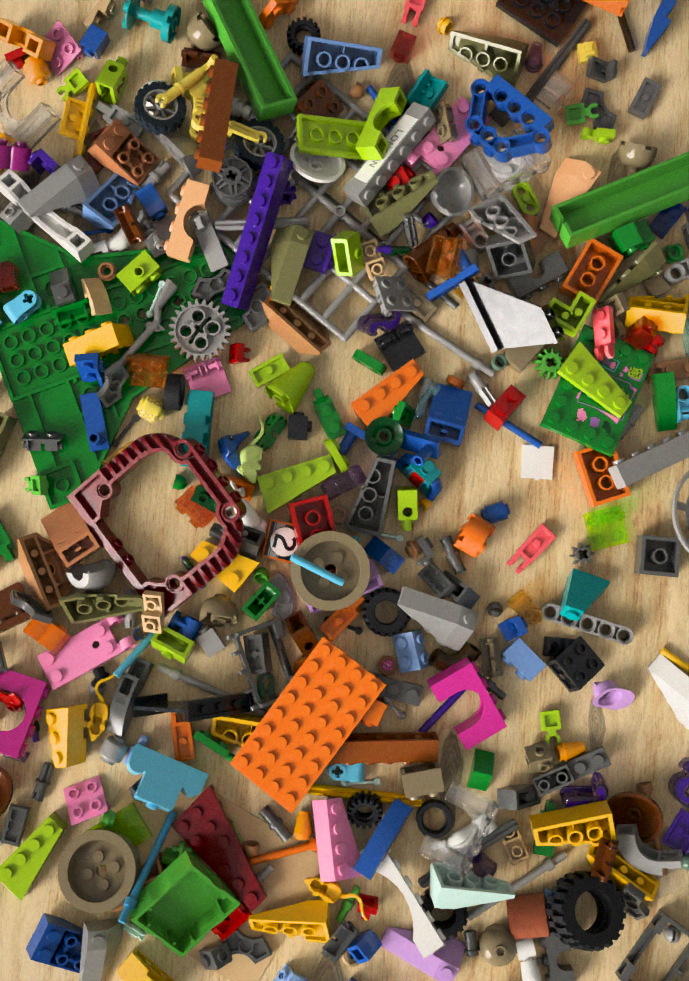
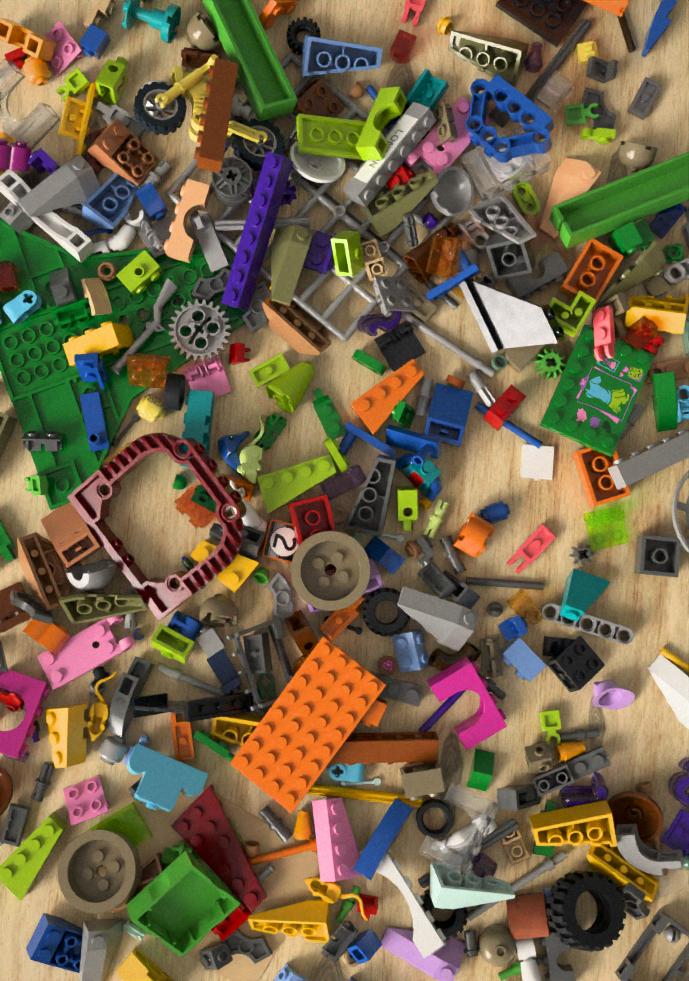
(109, 819): bright green plate -> none
(114, 379): dark grey tile -> none
(129, 224): reddish brown hinge -> none
(131, 901): dark azure bar -> none
(134, 655): medium azure bar -> none
(149, 314): light aqua hinge -> none
(153, 611): tan slope -> none
(181, 149): light grey wedge -> none
(225, 672): none -> dark blue bracket
(261, 600): green slope -> none
(298, 426): black brick -> none
(317, 569): medium azure bar -> none
(365, 819): black tyre -> none
(393, 250): piece -> none
(394, 436): dark green dish -> none
(401, 715): light grey hinge -> none
(433, 389): clear light blue piece -> none
(436, 519): none -> yellowish green pin
(504, 583): none -> dark grey bar
(515, 969): none -> bright green bar
(580, 734): none -> dark grey bar
(590, 377): lime wing -> none
(604, 859): reddish brown hinge -> none

